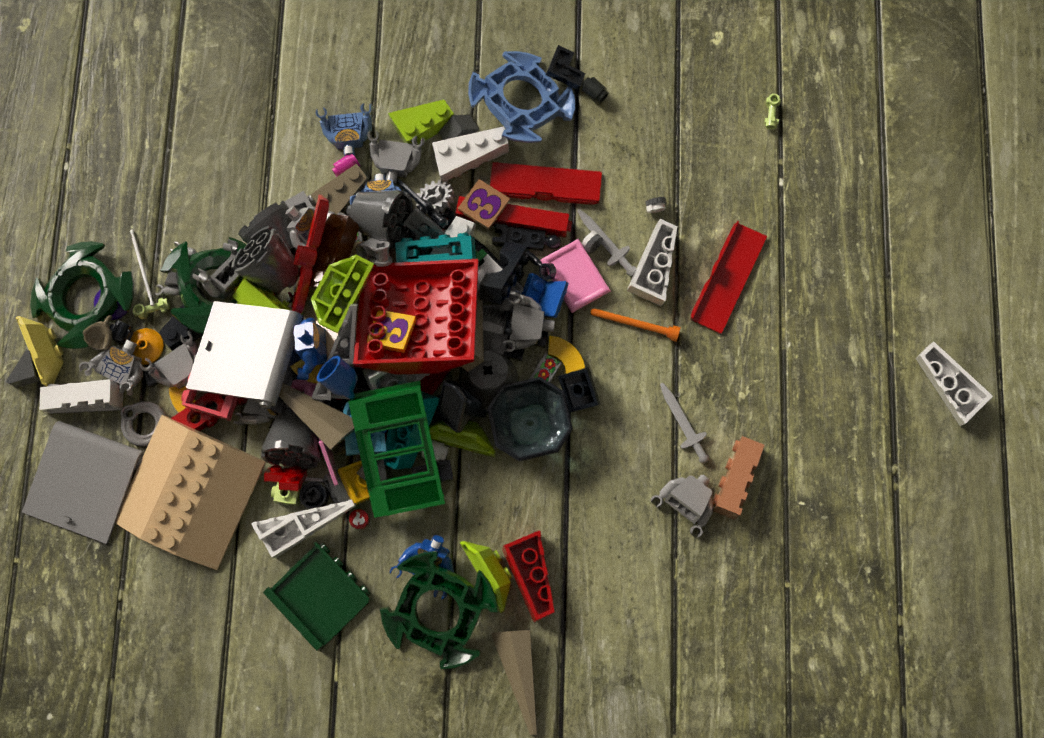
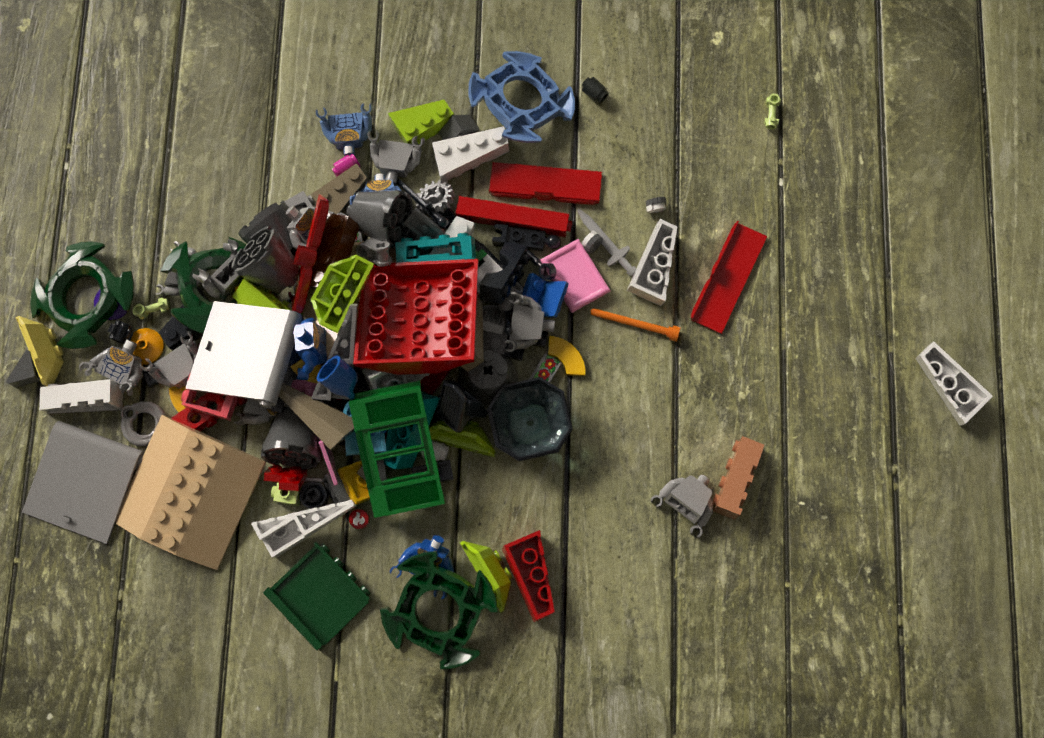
(99, 335): dark tan piece -> none
(142, 267): white piece -> none
(397, 331): yellow tile -> none
(484, 204): medium nougat tile -> none
(516, 657): dark tan wedge -> none
(561, 71): black plate -> none
(579, 389): black slope -> none
(692, 438): light grey sword -> none

